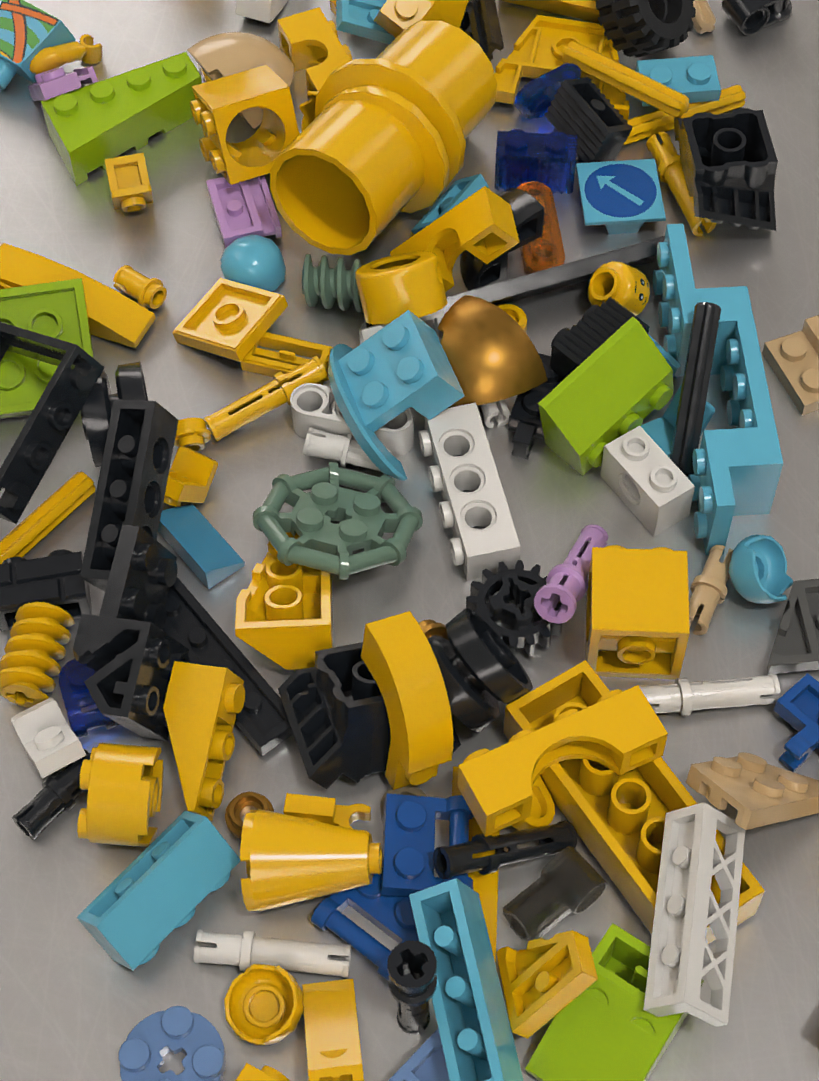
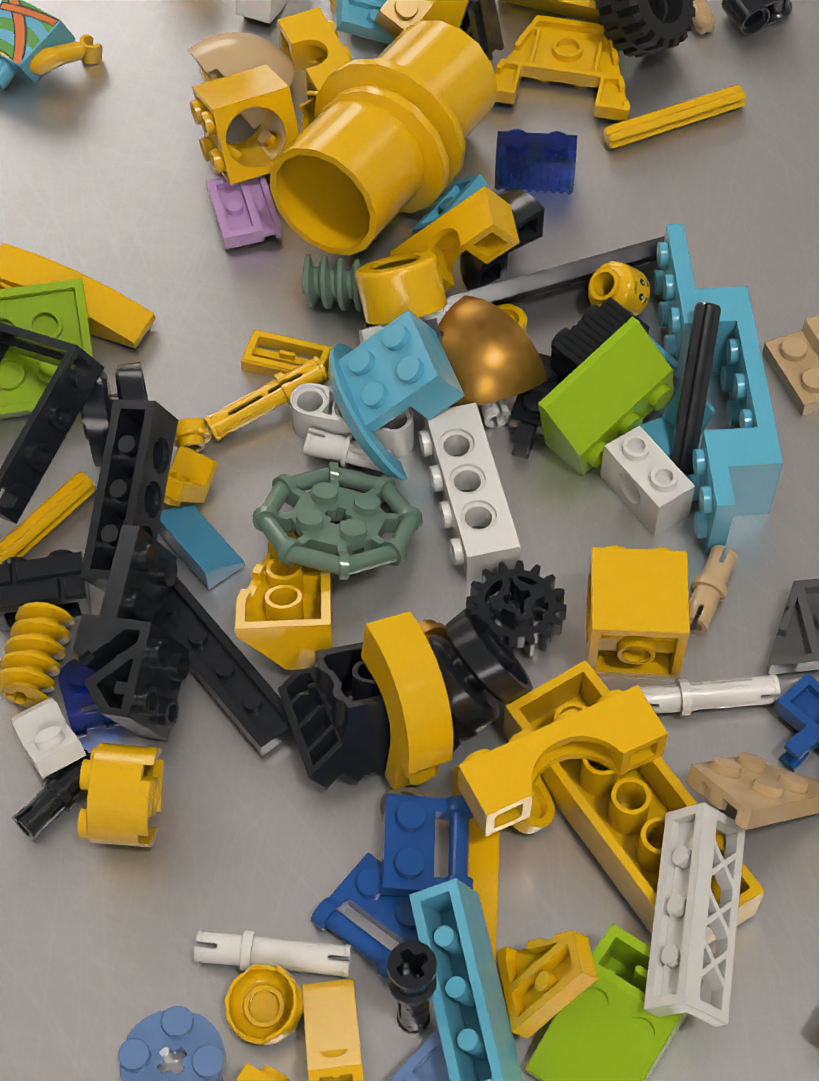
(57, 82): lavender plate -> none
(120, 113): lime wedge -> none
(129, 182): yellow bracket -> none
(147, 291): yellow pin -> none
(159, 890): medium azure brick -> none
(200, 723): yellow slope -> none
(230, 319): yellow plate -> none
(240, 806): pearl gold plate -> none
(254, 262): medium azure hair -> none
(302, 859): yellow cone -> none
(325, 810): yellow plate -> none
(458, 858): black pin -> none
(537, 94): clear blue plate -> none
(551, 243): clear orange plate -> none
(563, 887): clear smoke piece -> none
(569, 580): lavender pin -> none
(587, 113): black brick -> none
(620, 194): piece -> none
(626, 79): yellow axle -> none
(671, 172): yellow pin -> none
(688, 75): medium azure bracket -> none
(729, 167): black slope -> none
(760, 570): medium azure hair -> none

